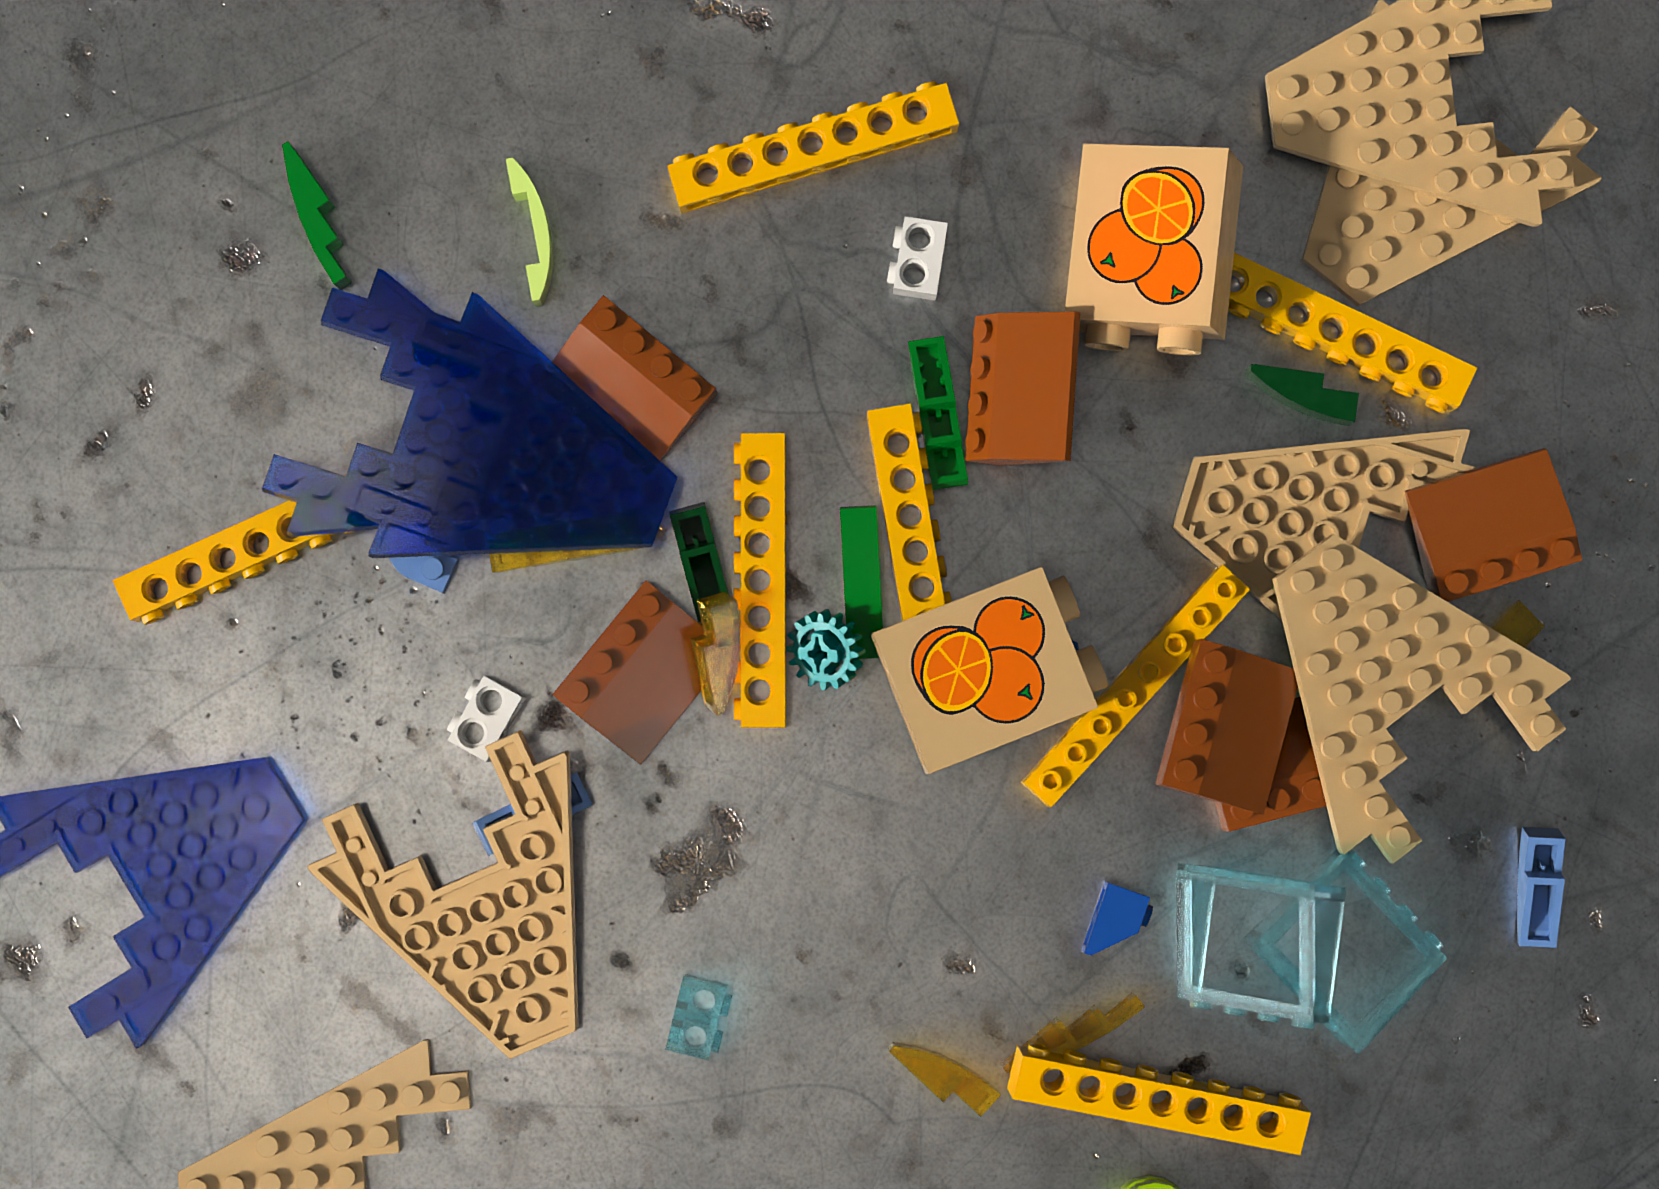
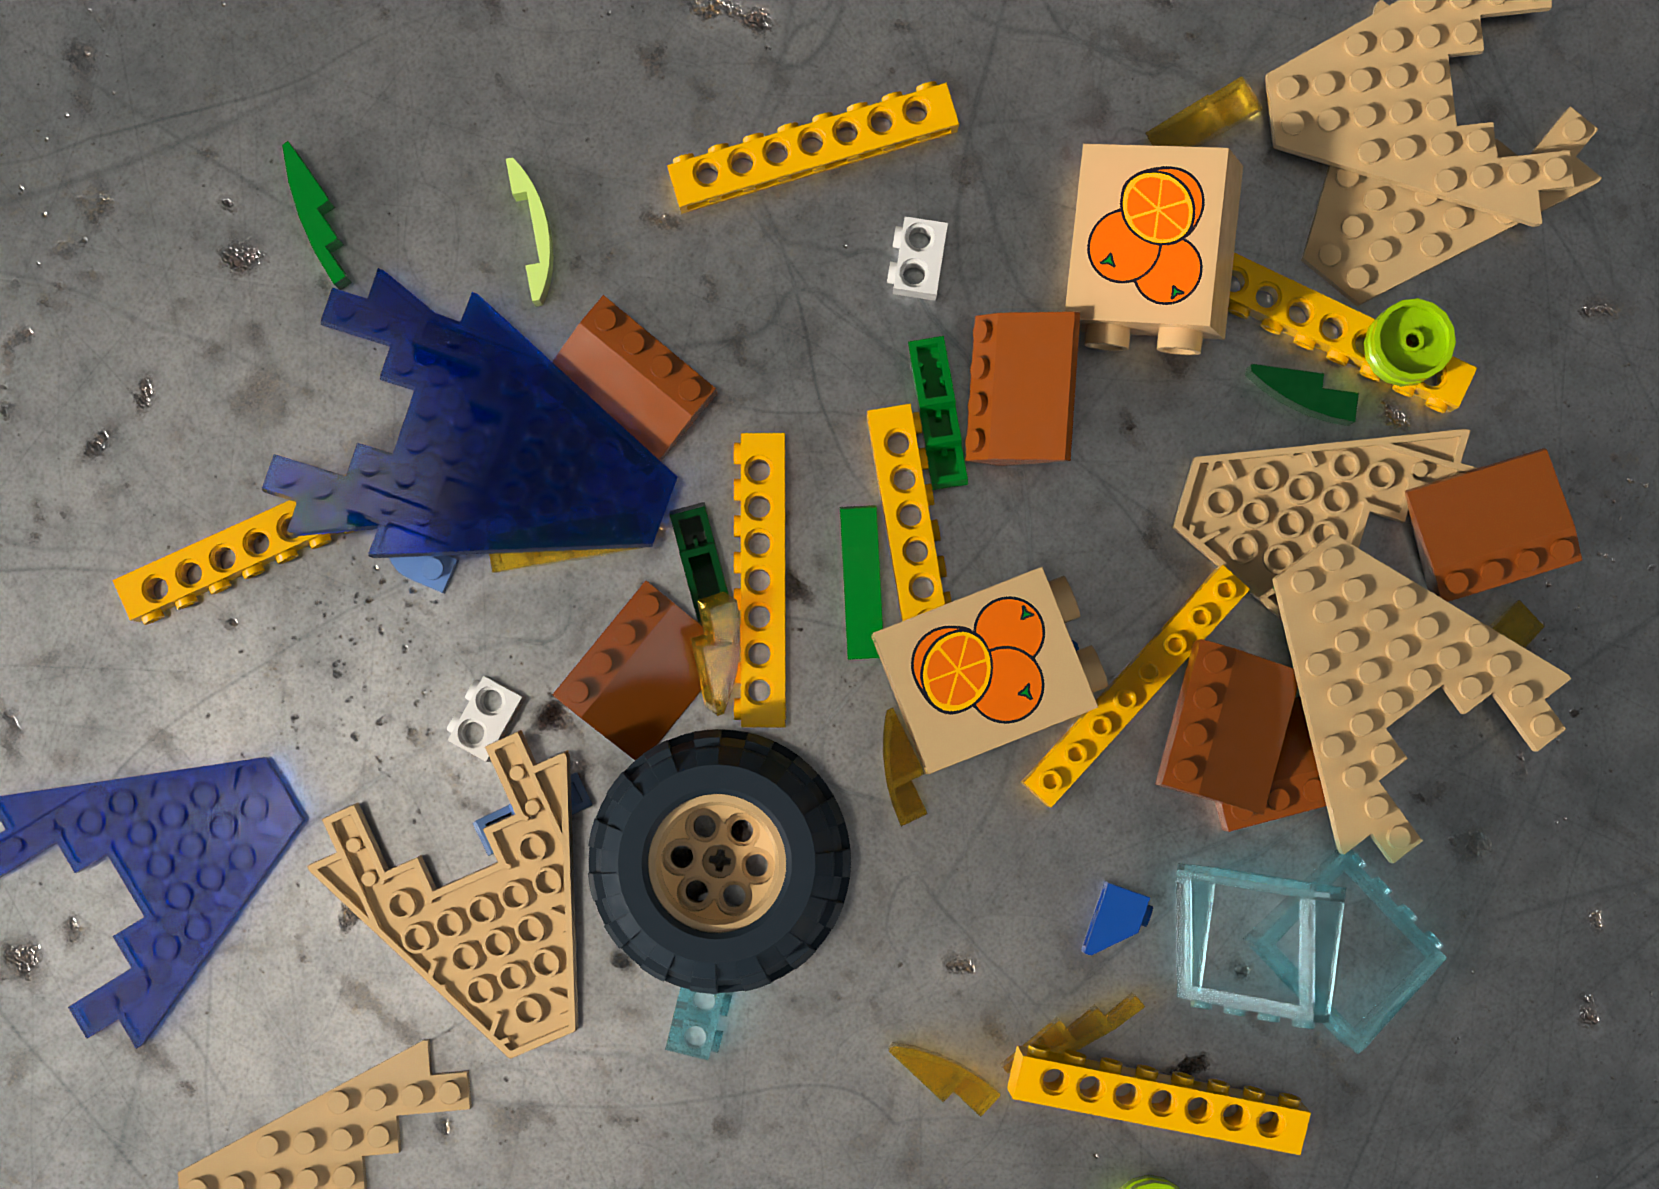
(645, 893): none -> black wheel
(825, 649): teal gear -> none
(900, 769): none -> clear yellow slope
(1207, 117): none -> clear yellow slope
(1431, 337): none -> lime wheel
(1540, 886): medium blue slope -> none

